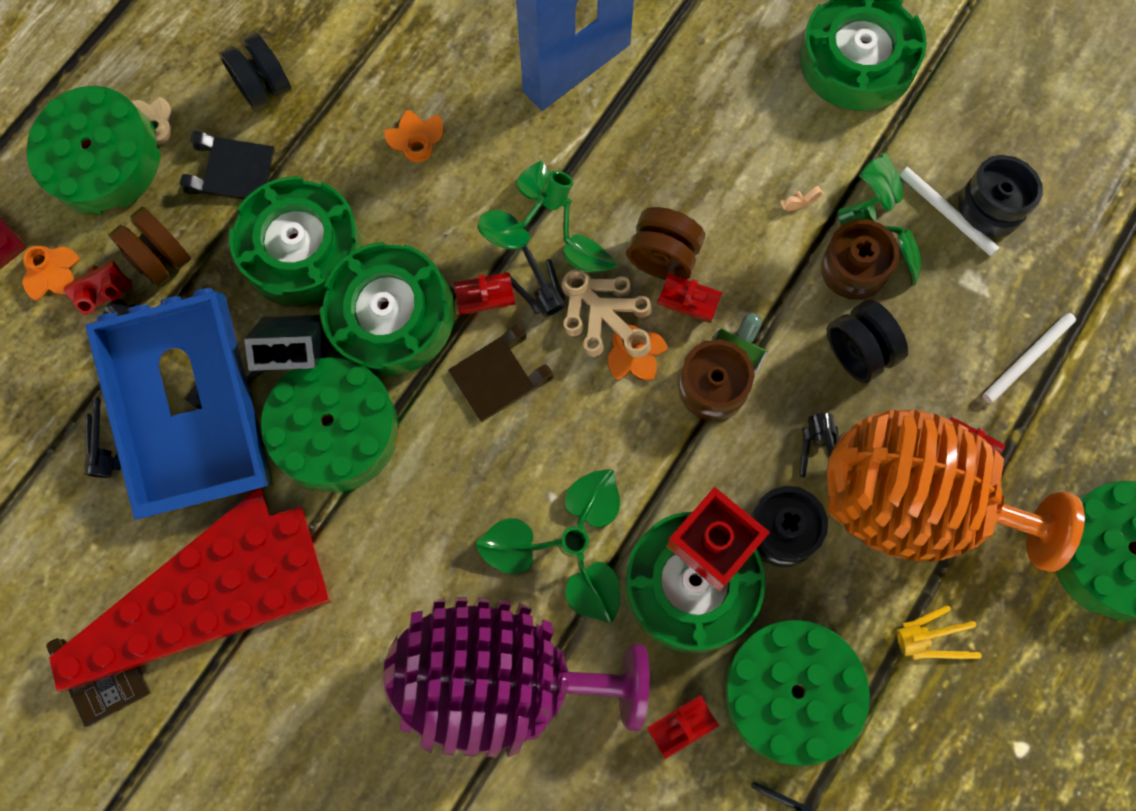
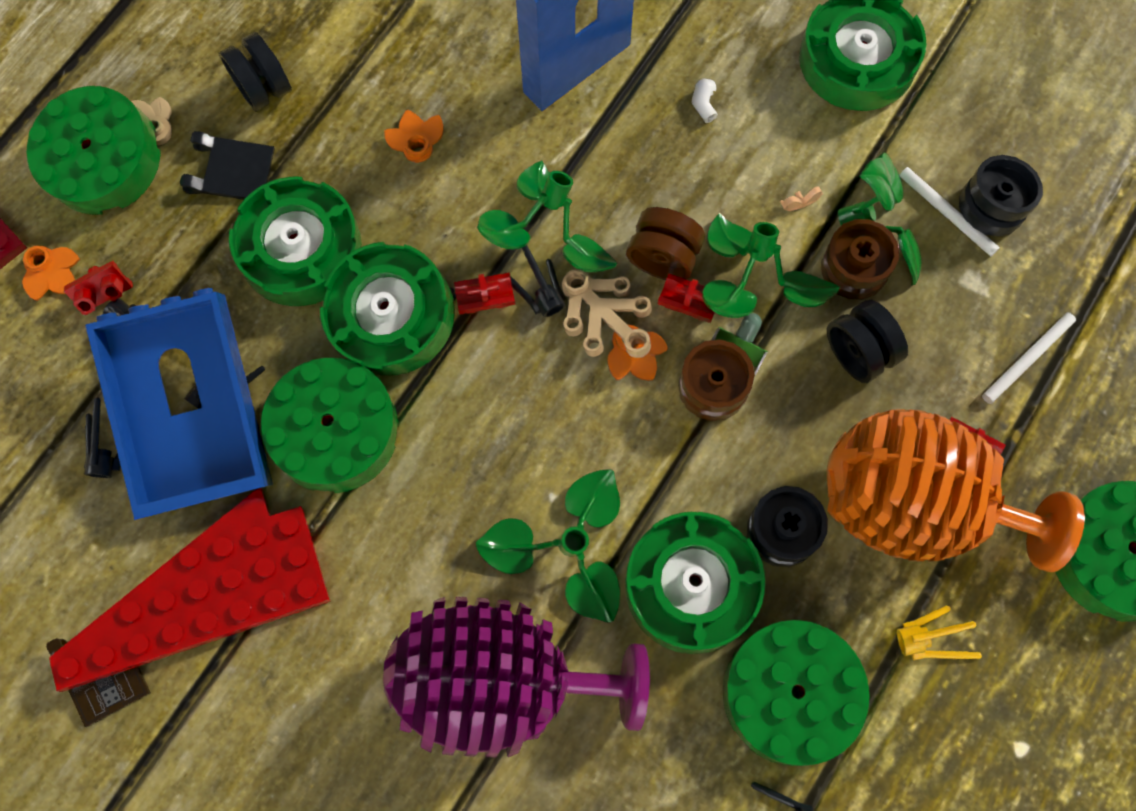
(148, 248): reddish brown wheel -> none
(286, 343): black brick -> none
(494, 376): dark brown flag -> none
(682, 727): red hips -> none
(701, 98): none -> white arm
(717, 538): red brick -> none
(734, 302): none -> green plant
(823, 432): black plant -> none

